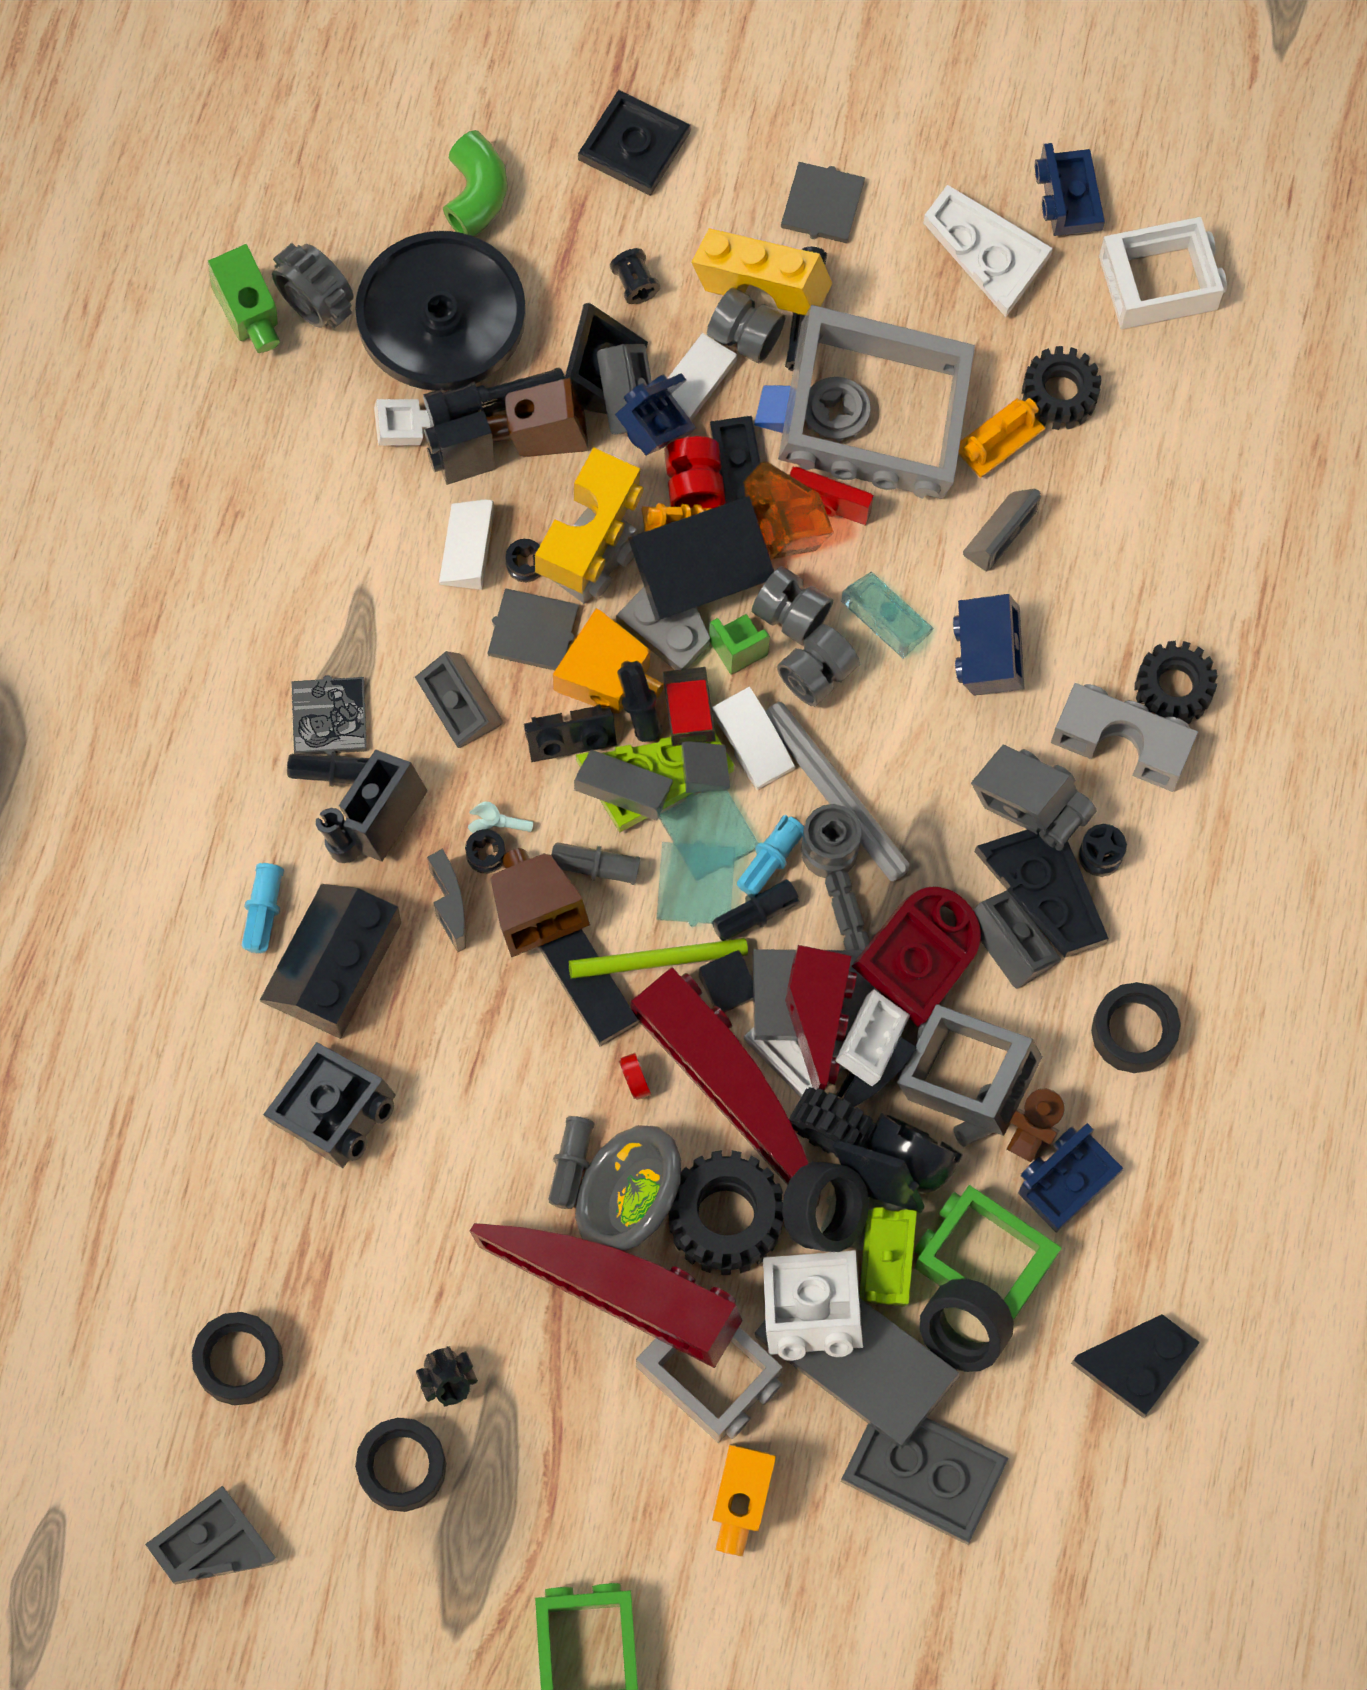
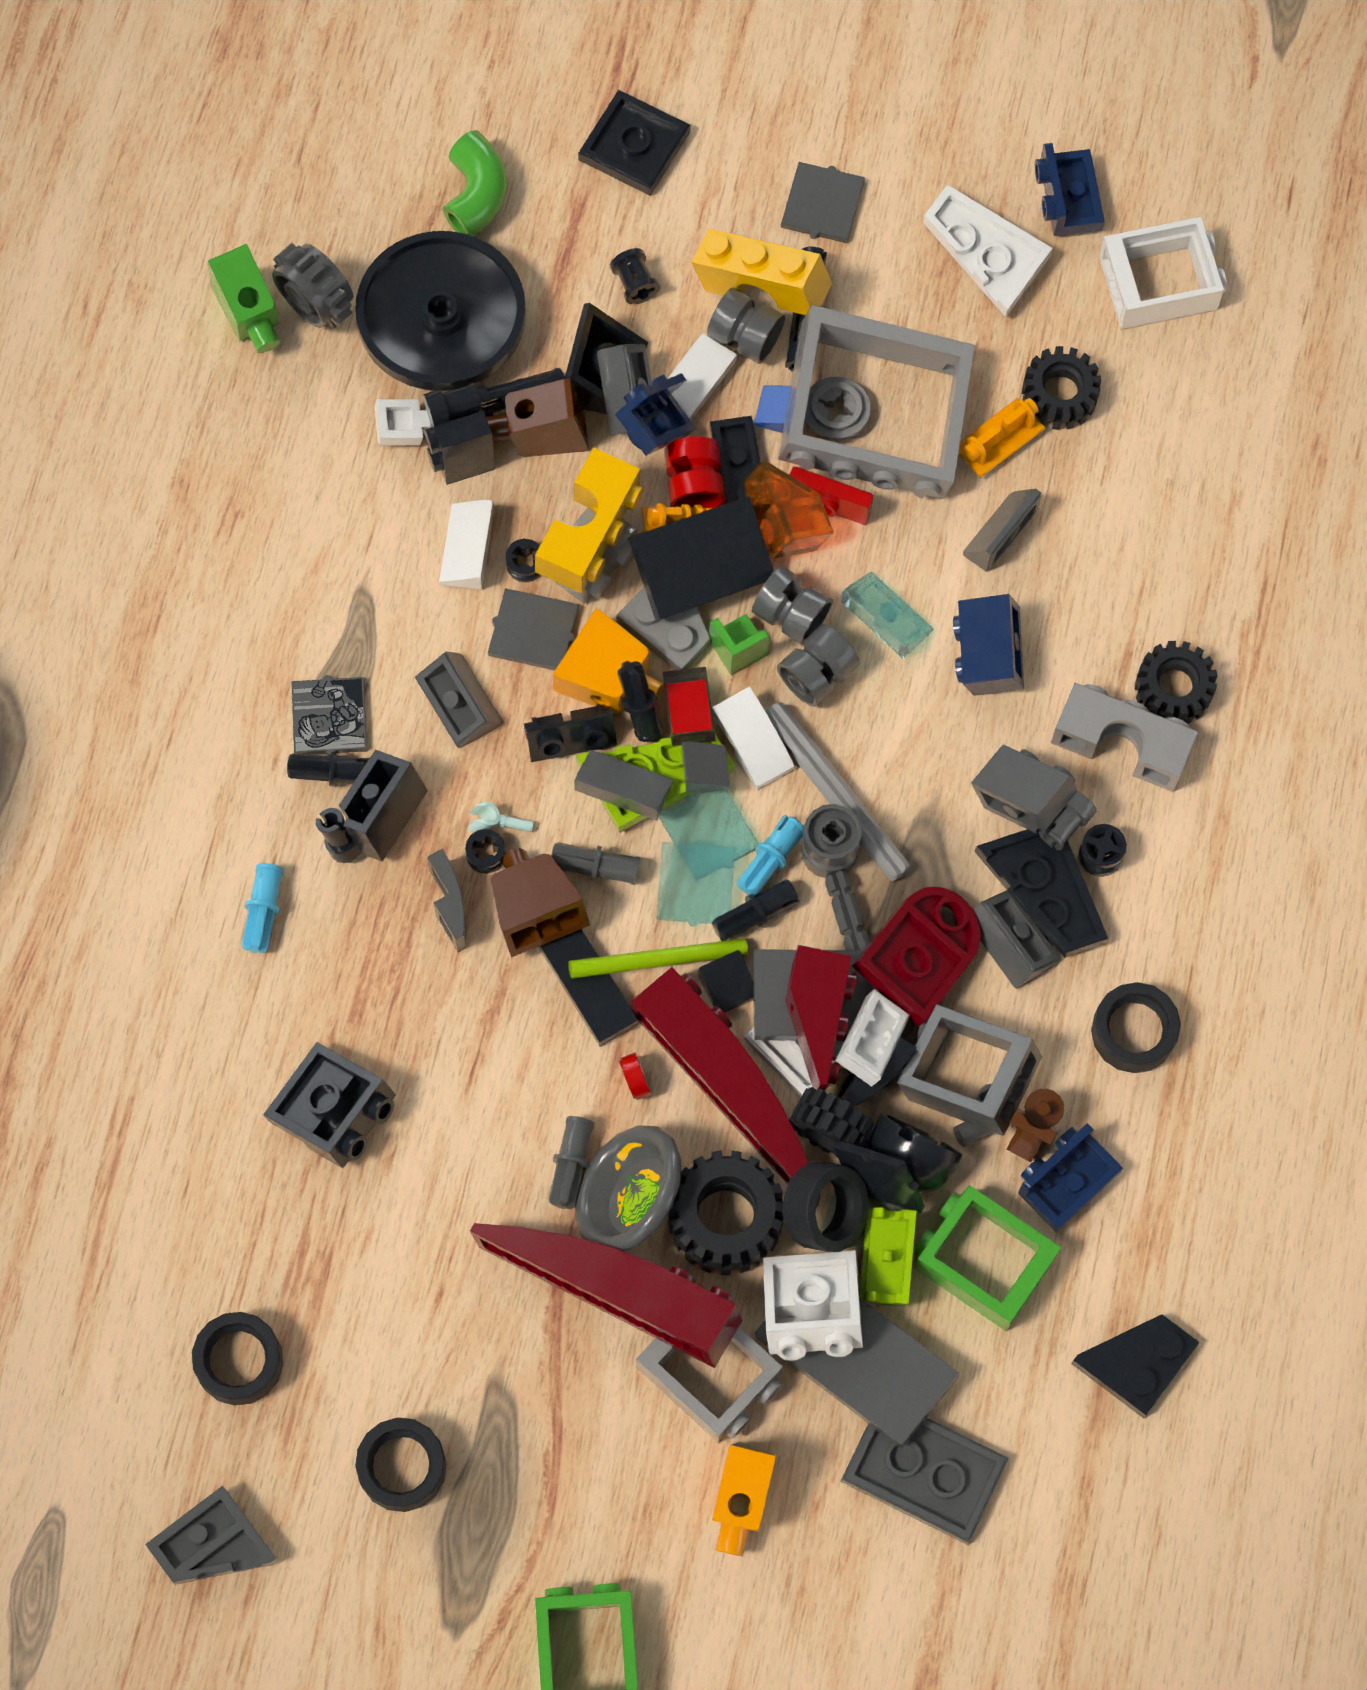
(332, 957): black slope -> none
(446, 1376): black gear -> none
(985, 1306): black tyre -> none

